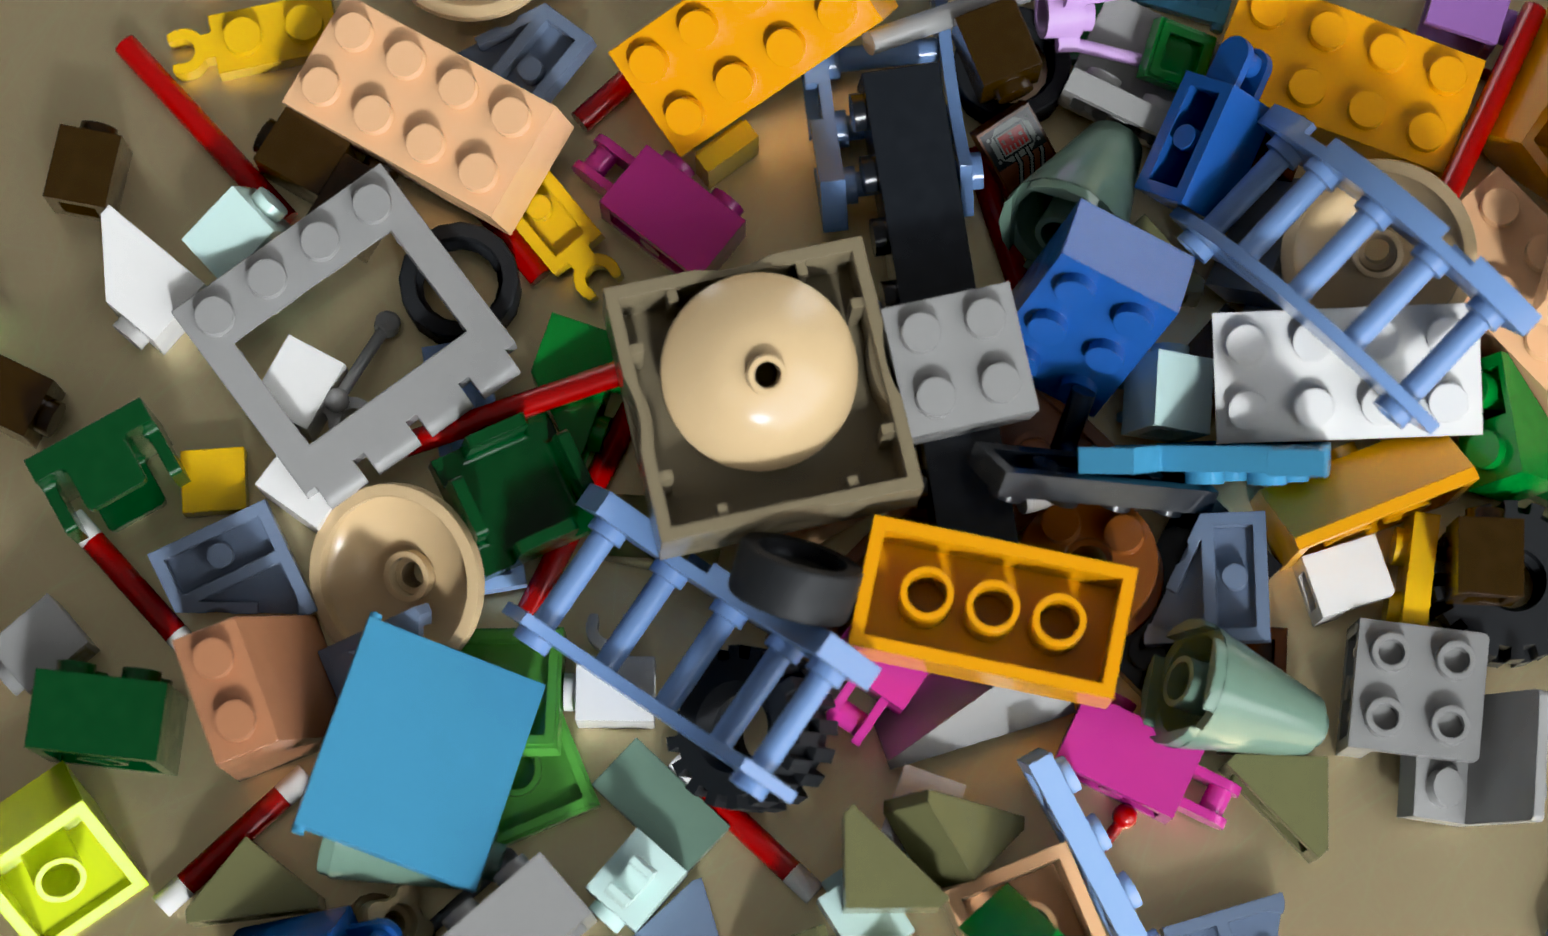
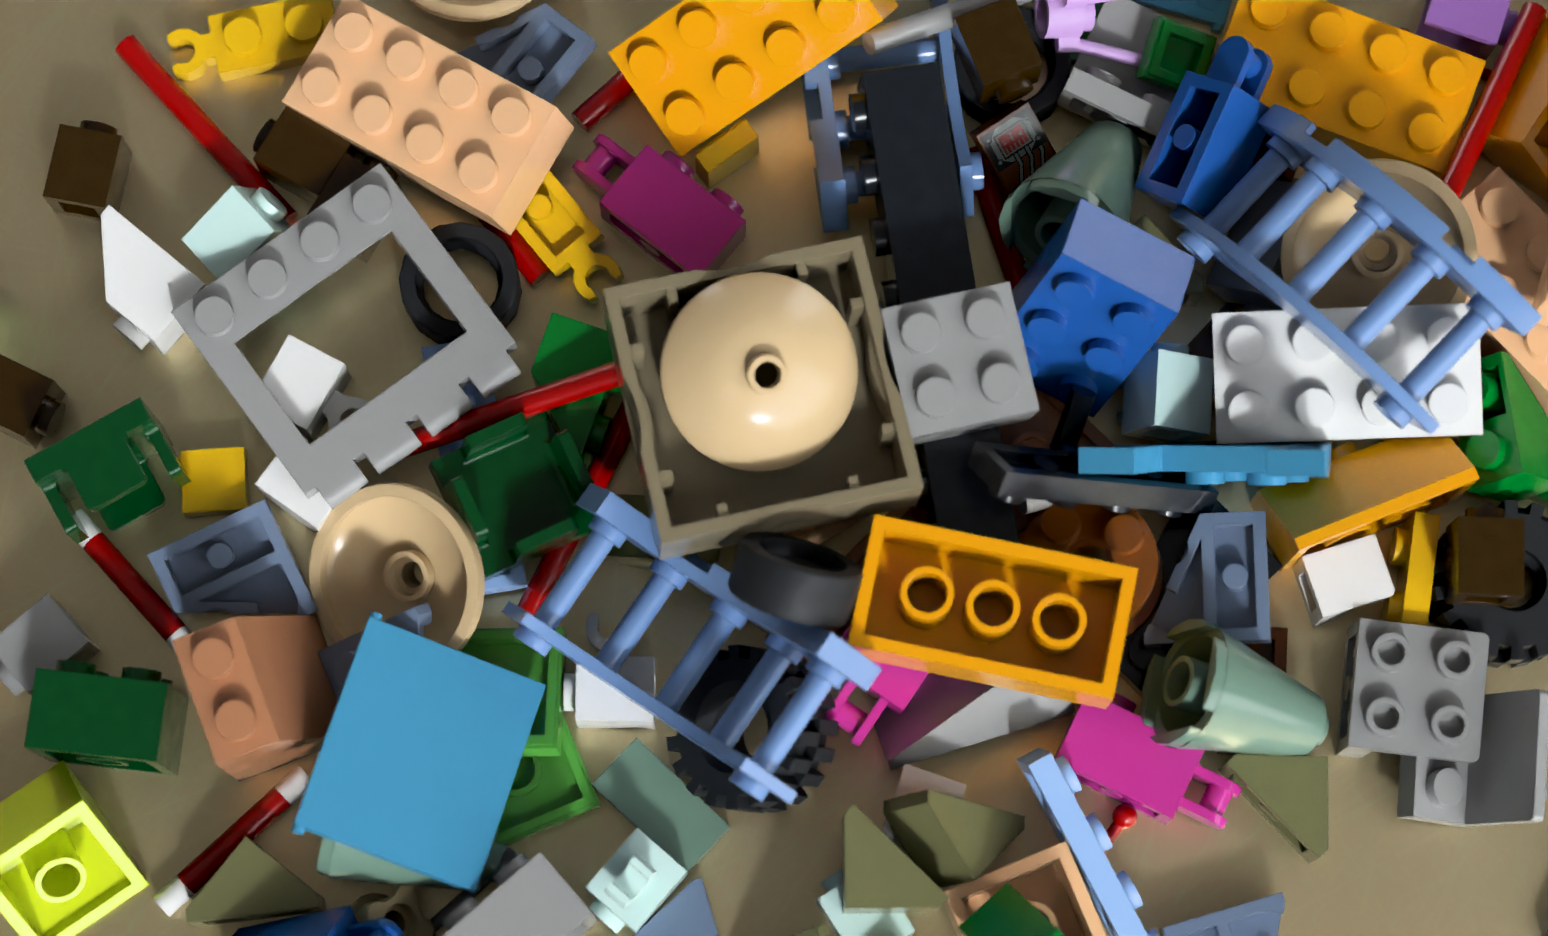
(385, 326): light grey hinge -> none
(767, 849): red bar -> none

